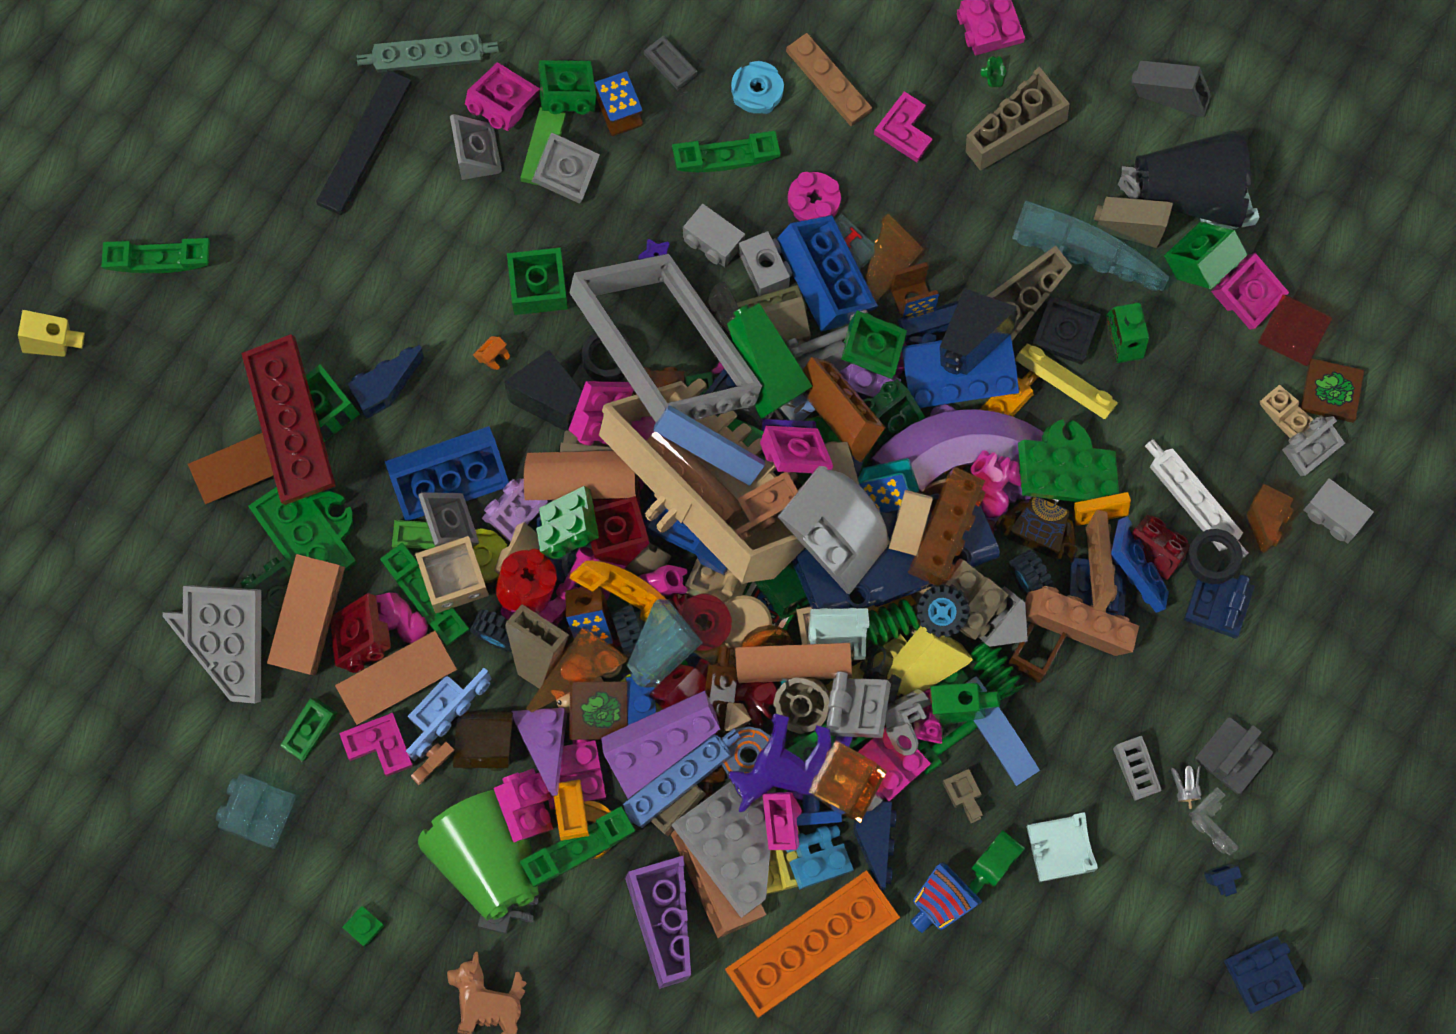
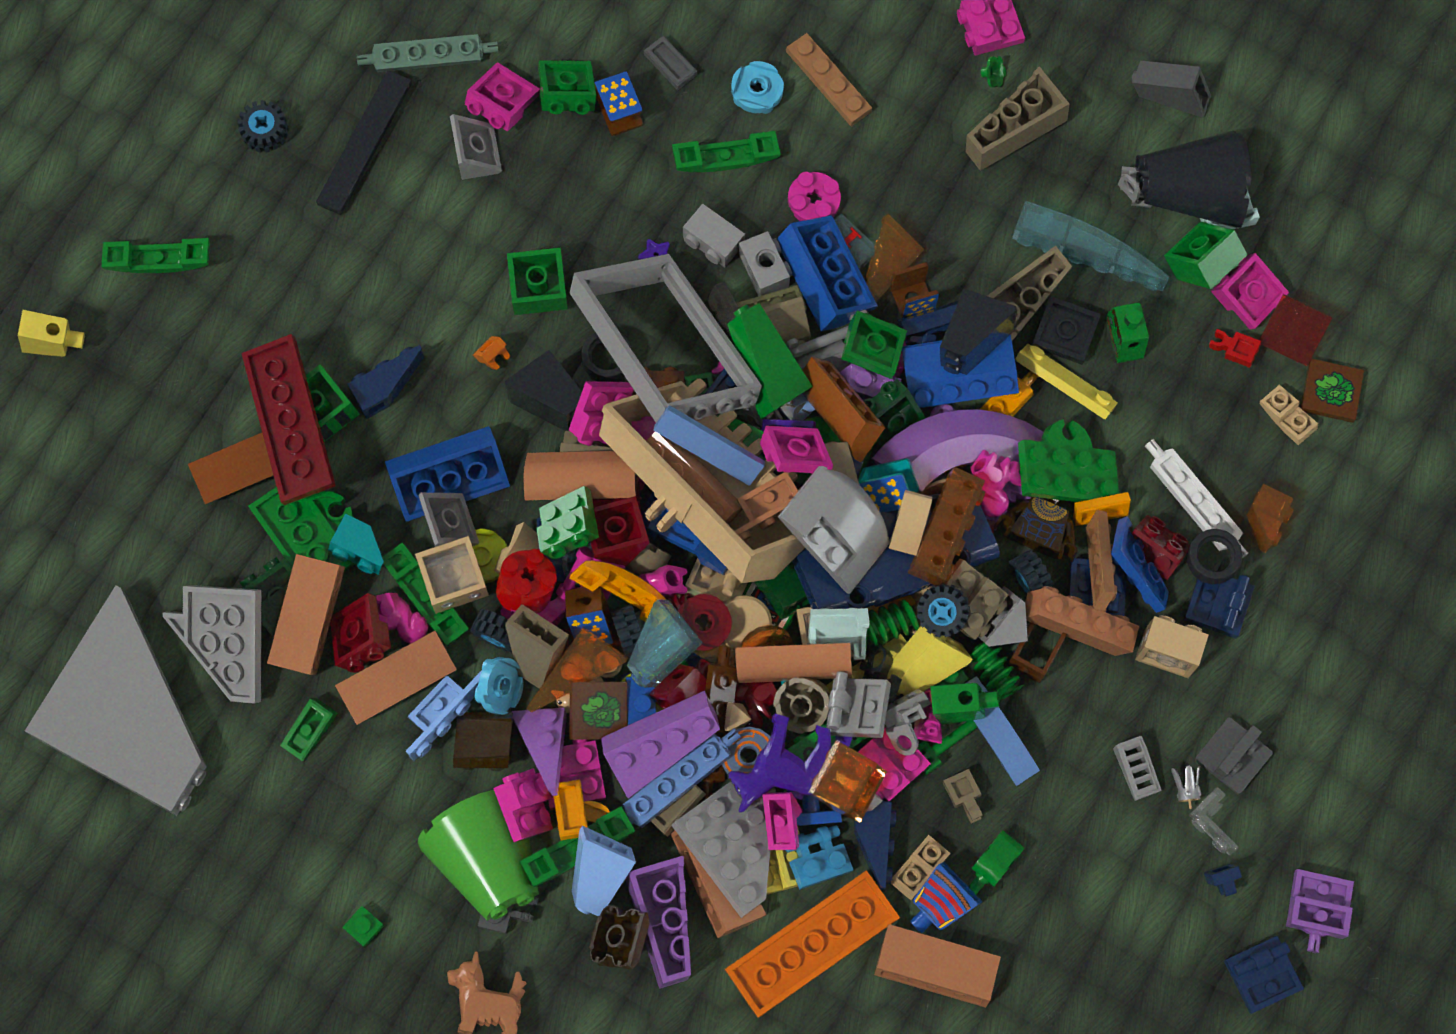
(120, 714): none -> light grey slope
(255, 811): clear light blue plate -> none
(263, 135): none -> black wheel
(356, 543): none -> teal slope
(379, 736): dark pink plate -> none
(413, 535): bright green tile -> none
(436, 756): nougat plate -> none
(497, 672): none -> medium azure plate
(511, 509): lavender bracket -> none
(545, 125): bright green tile -> none
(565, 168): light grey plate -> none
(599, 870): none -> light blue slope
(619, 937): none -> dark brown slope
(898, 128): dark pink plate -> none
(919, 867): none -> tan slope
(937, 965): none -> nougat brick
(1061, 848): light aqua piece -> none
(1134, 219): dark tan slope -> none
(1172, 646): none -> tan piece
(1238, 349): none -> red plate
(1314, 445): light grey bracket -> none
(1320, 906): none -> medium lavender plate
(1338, 511): light grey brick -> none

